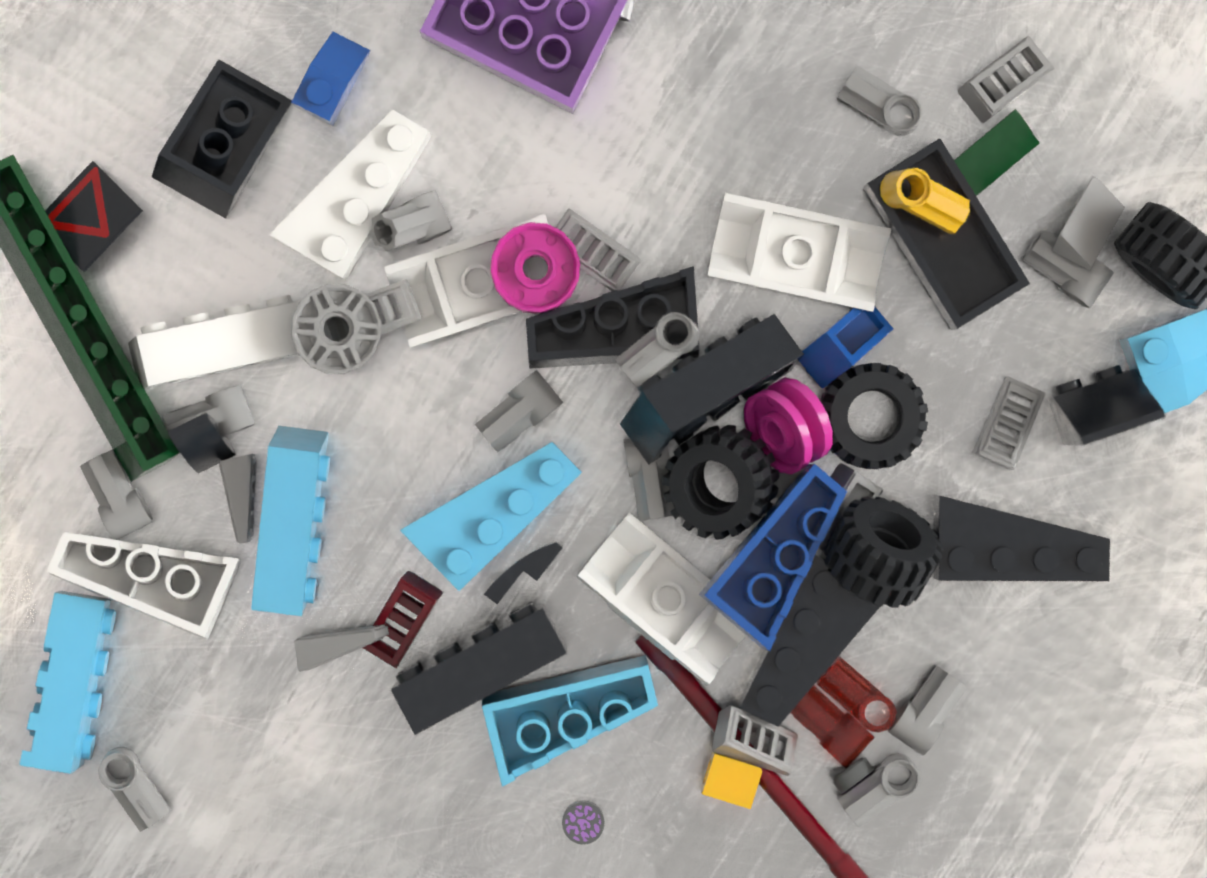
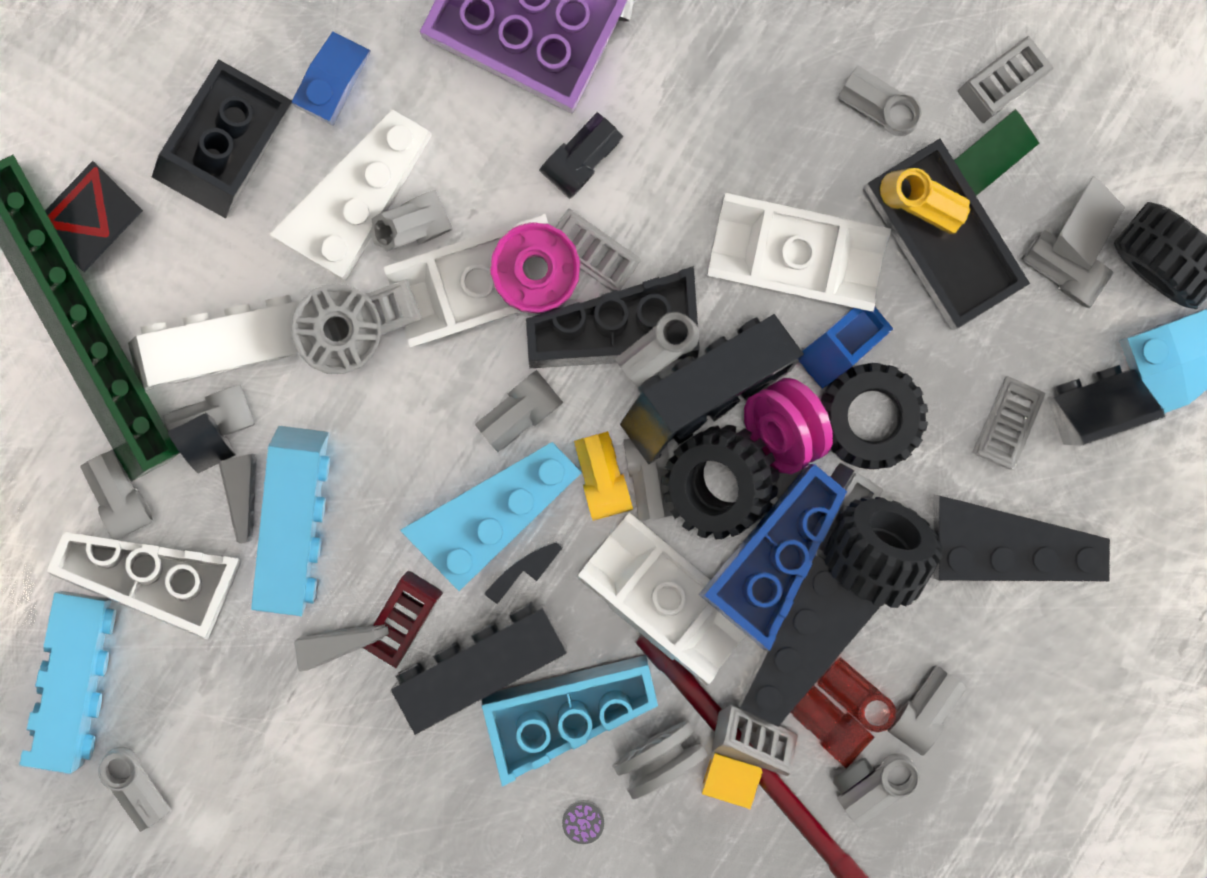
(575, 163): none -> black piece
(604, 485): none -> yellow piece
(660, 760): none -> light grey wheel

